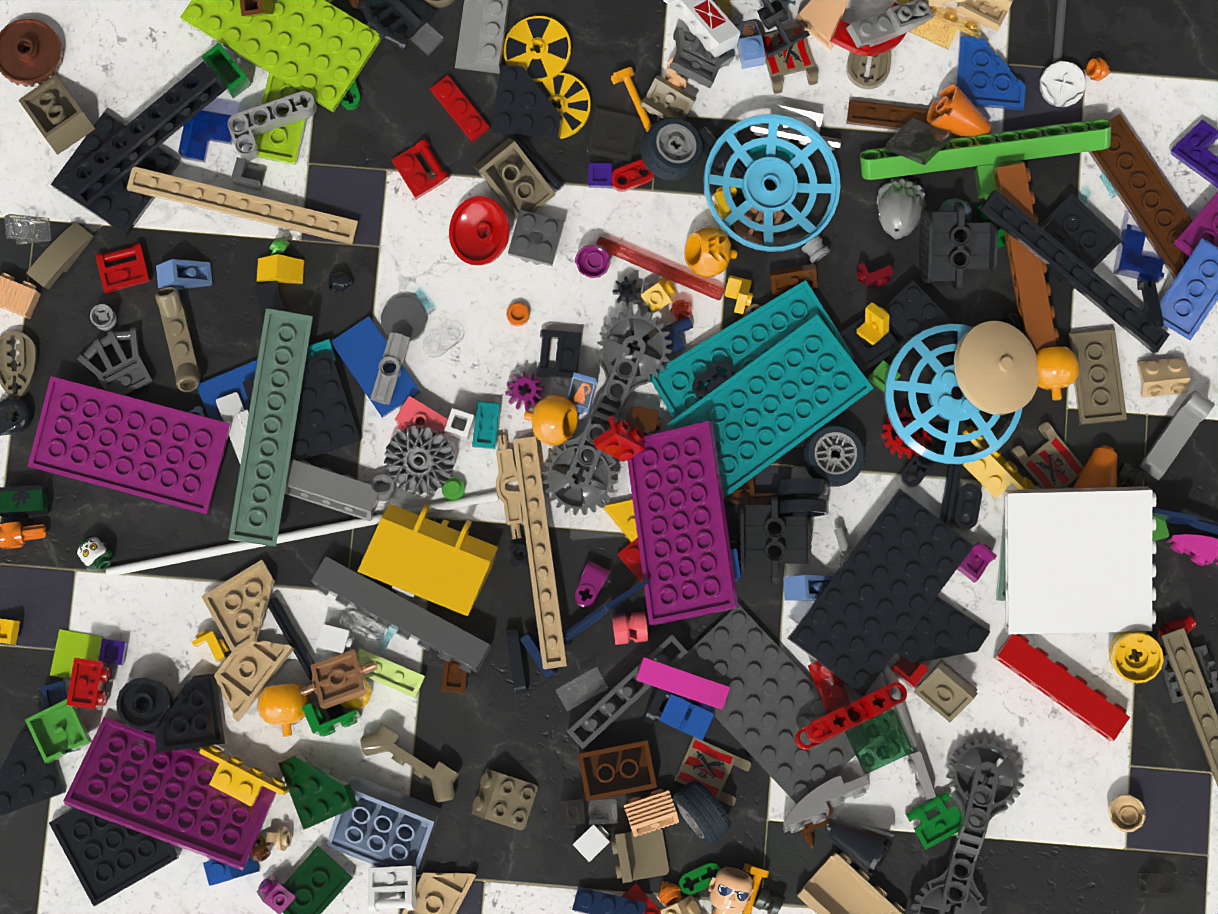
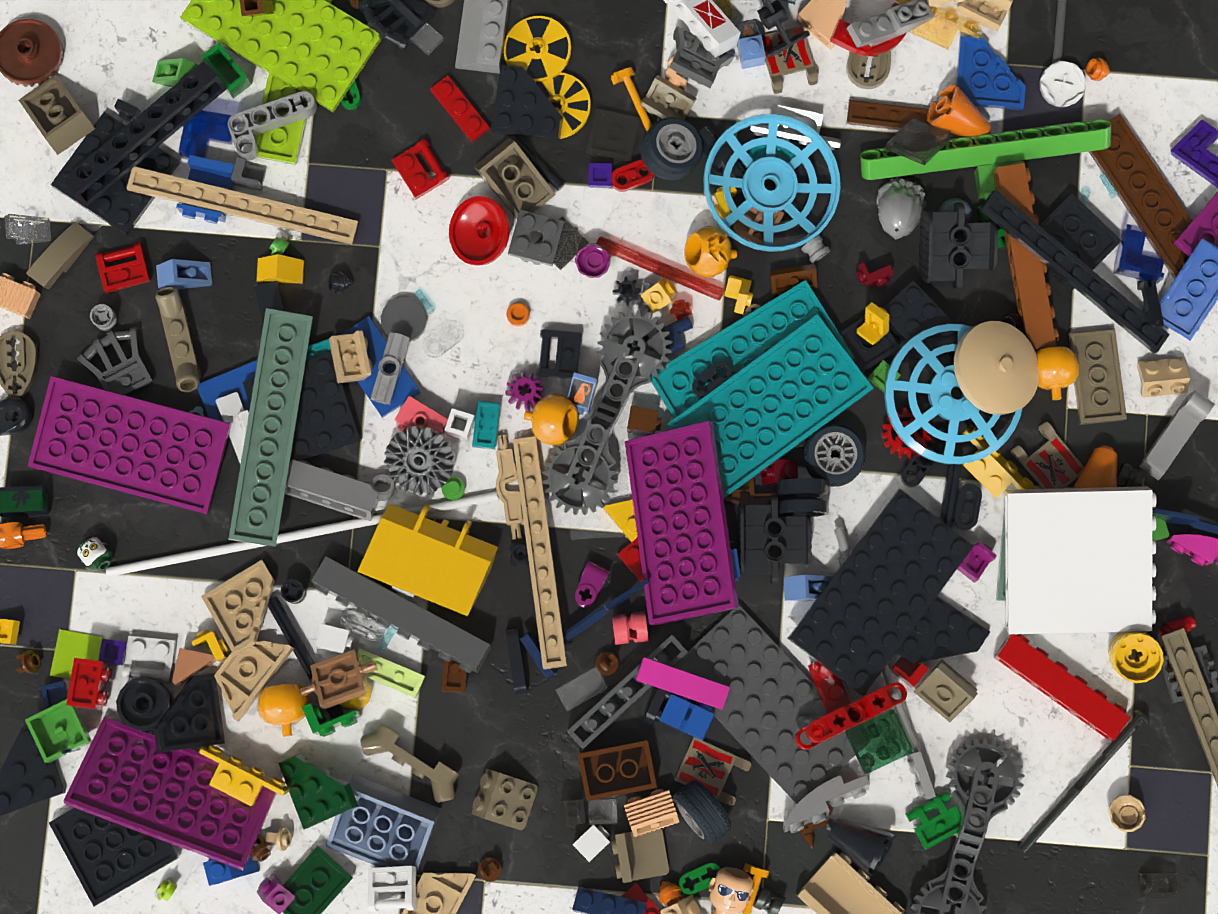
(30, 661): none -> reddish brown plate
(126, 111): none -> black plate
(149, 651): none -> white plate
(166, 889): none -> lime plate
(171, 71): none -> bright green slope
(190, 664): none -> nougat slope
(211, 173): none -> blue panel
(293, 591): none -> black wheel
(350, 357): none -> tan bracket
(489, 869): none -> reddish brown plate
(568, 246): none -> clear smoke piece
(606, 663): none -> reddish brown plate
(621, 440): red bracket -> none
(779, 471): none -> dark red bracket
(1141, 716): none -> pearl dark grey bar

